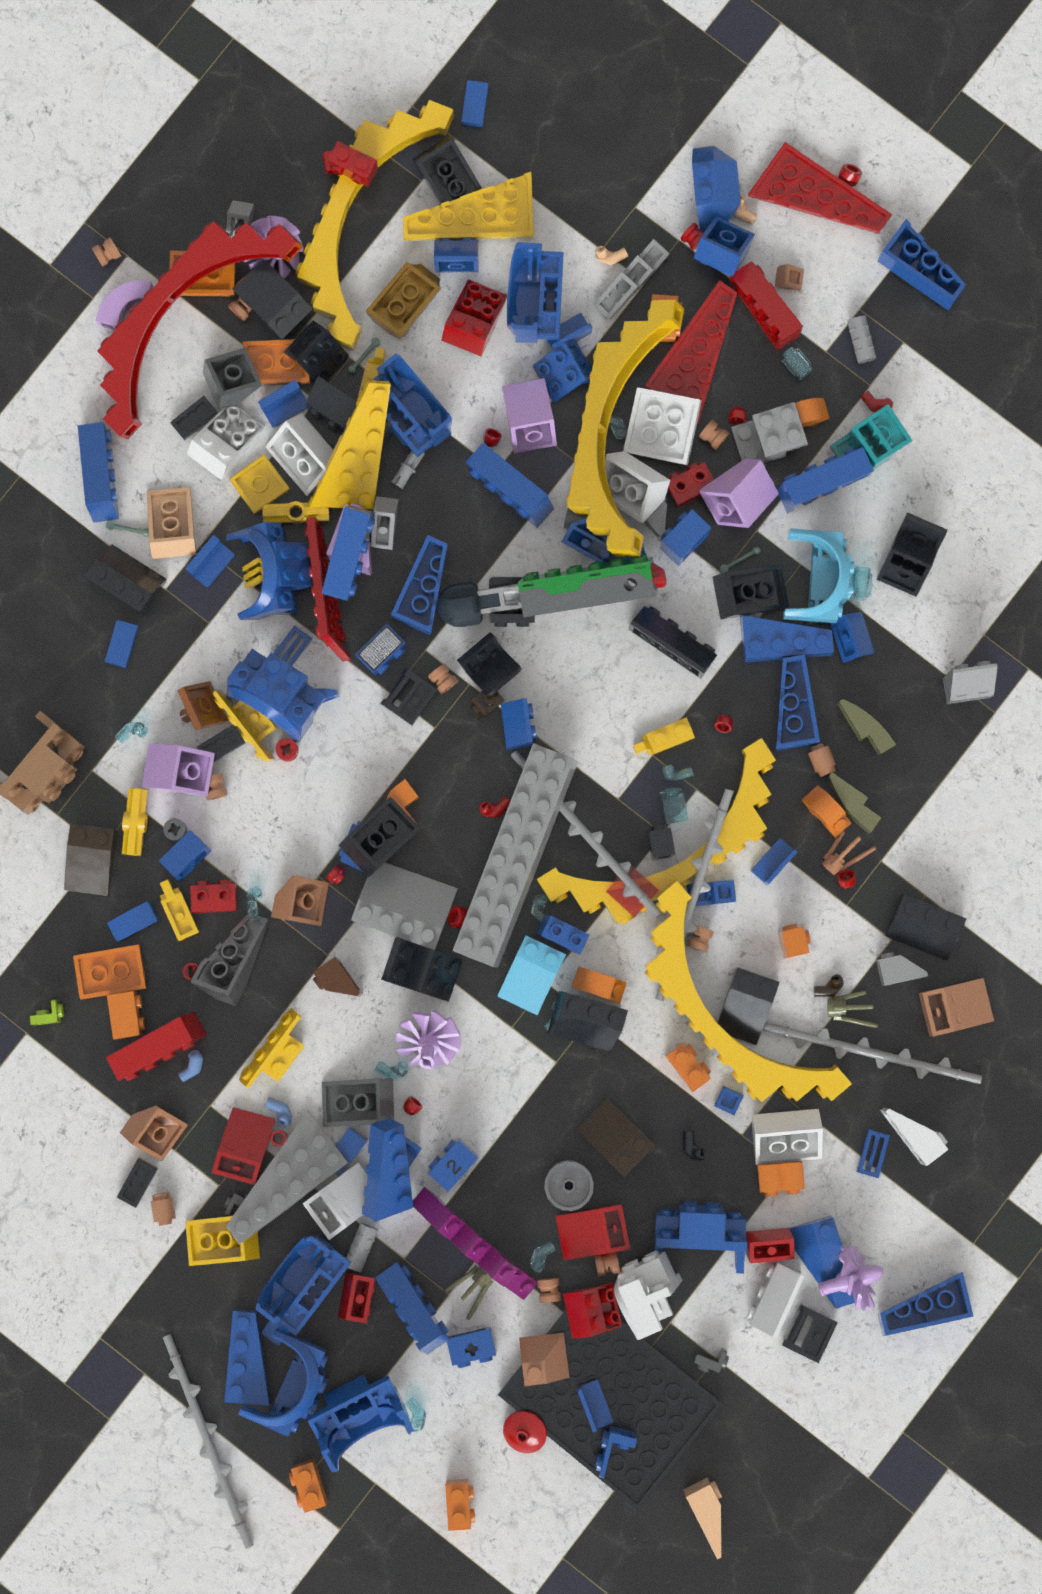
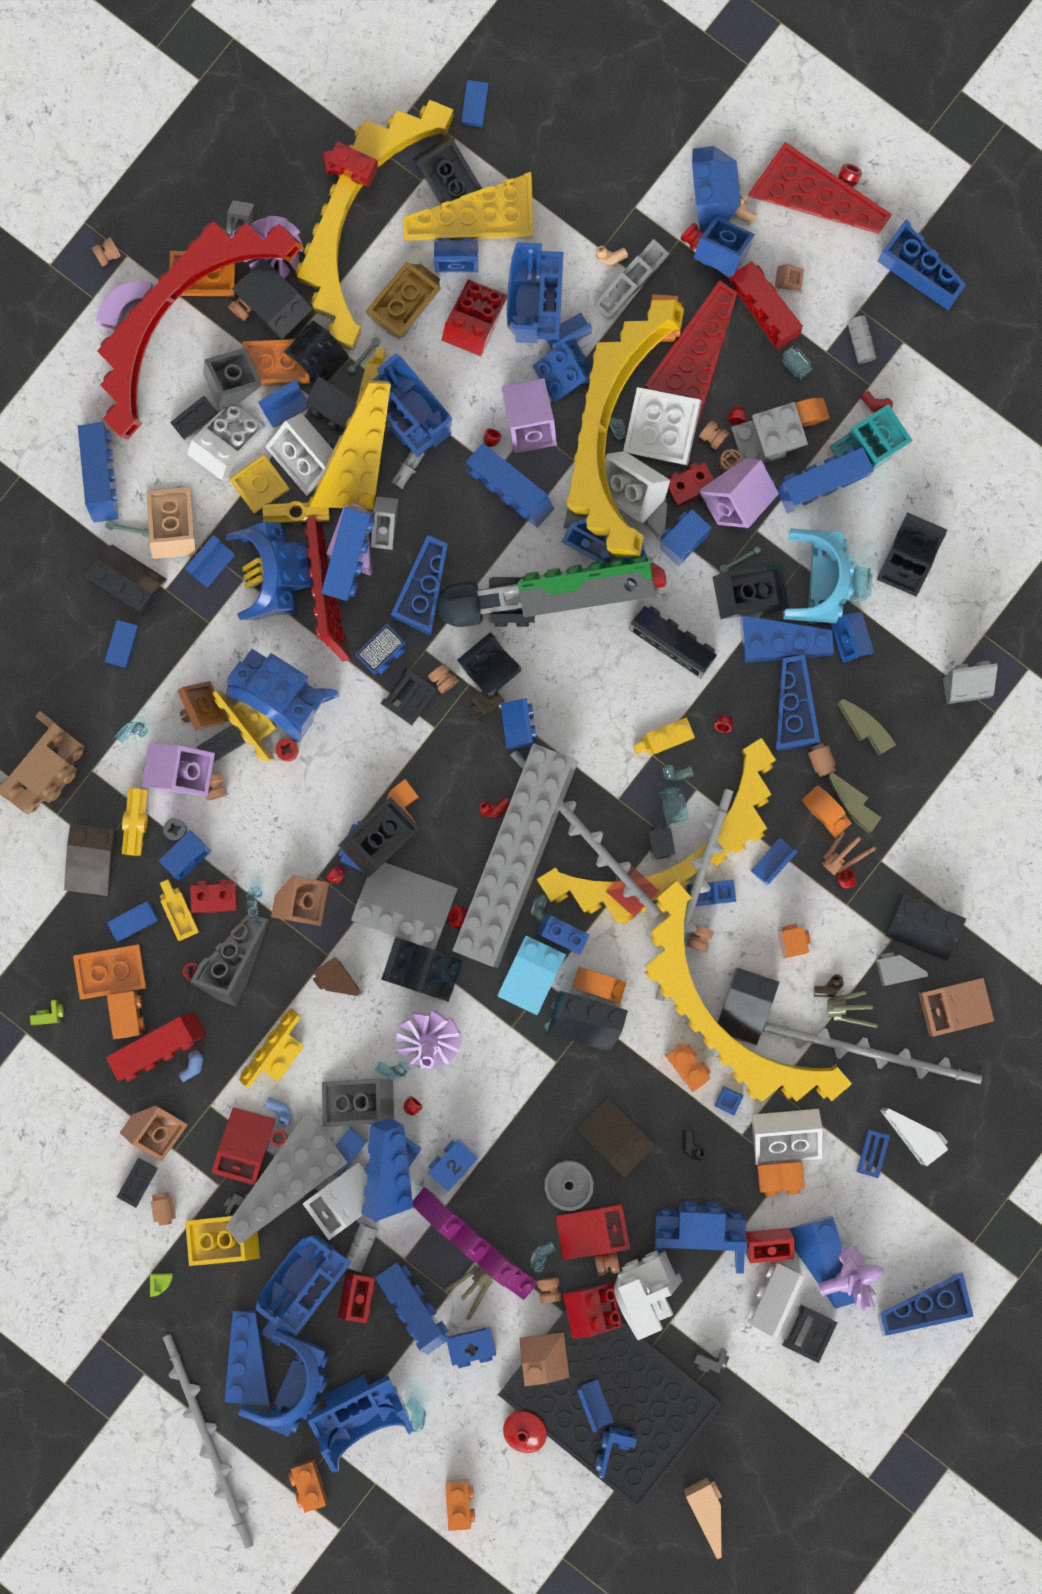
(159, 1282): none -> lime tile
(308, 639): blue tile -> none
(726, 464): none -> nougat wheel

